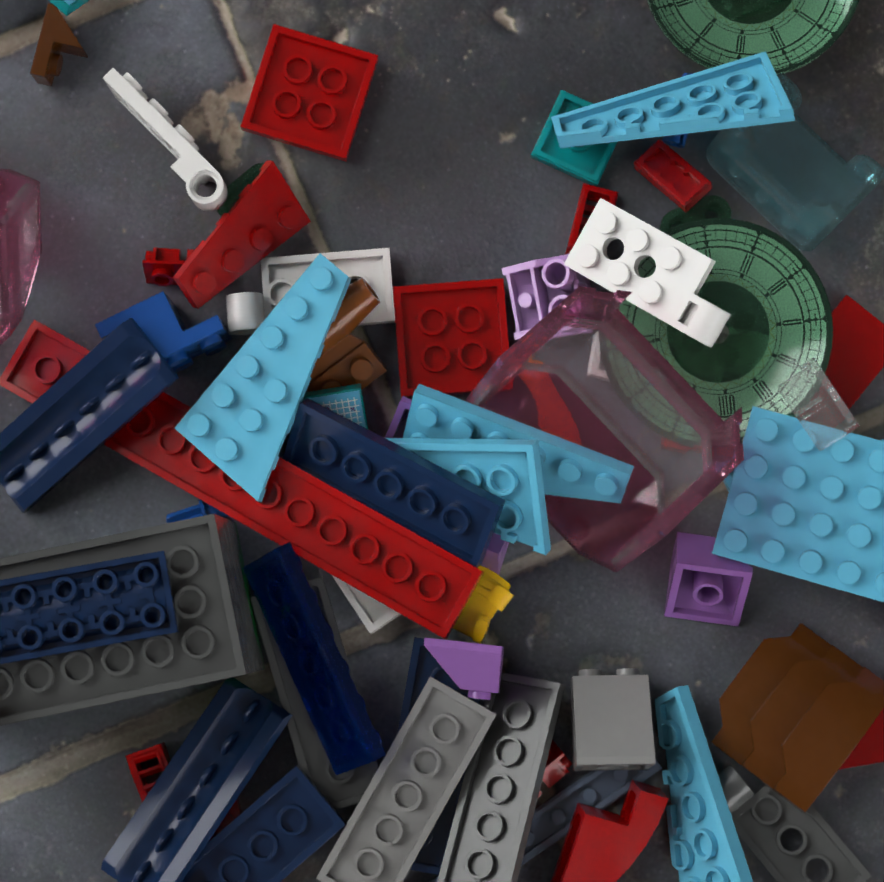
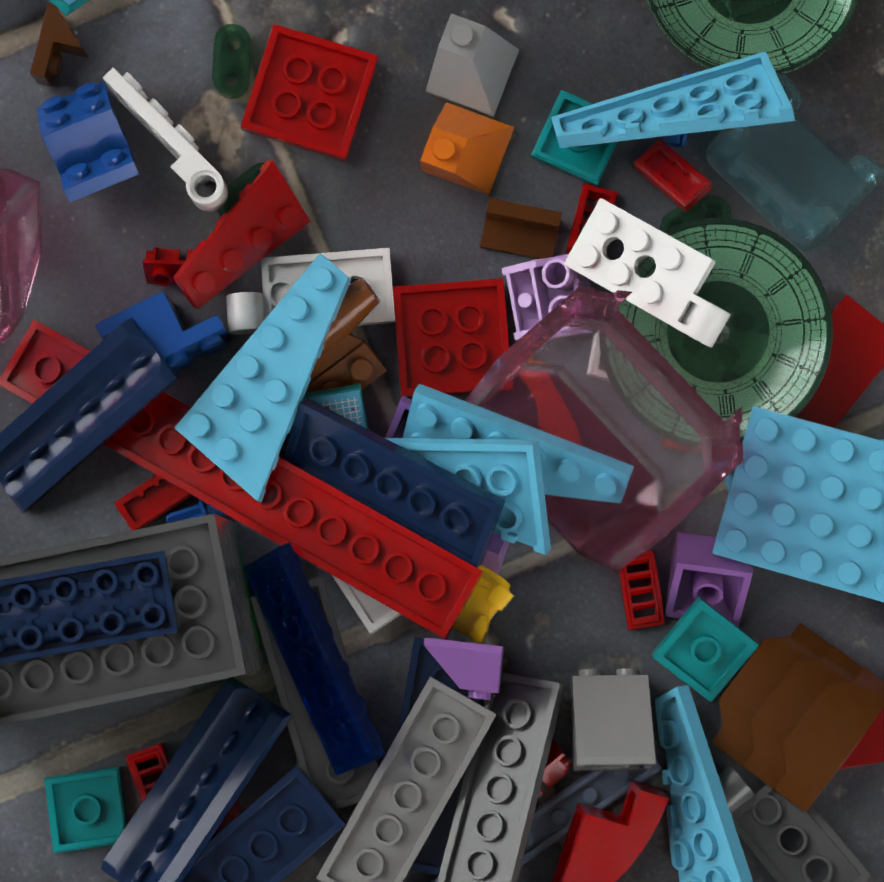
(86, 140): none -> blue bracket
(86, 808): none -> teal tile
(150, 502): none -> red plate
(231, 63): none -> clear green plate
(466, 148): none -> orange slope
(471, 66): none -> light grey slope
(520, 229): none -> reddish brown panel
(654, 588): none -> red slope
(705, 649): none -> teal plate
(818, 405): clear panel -> none

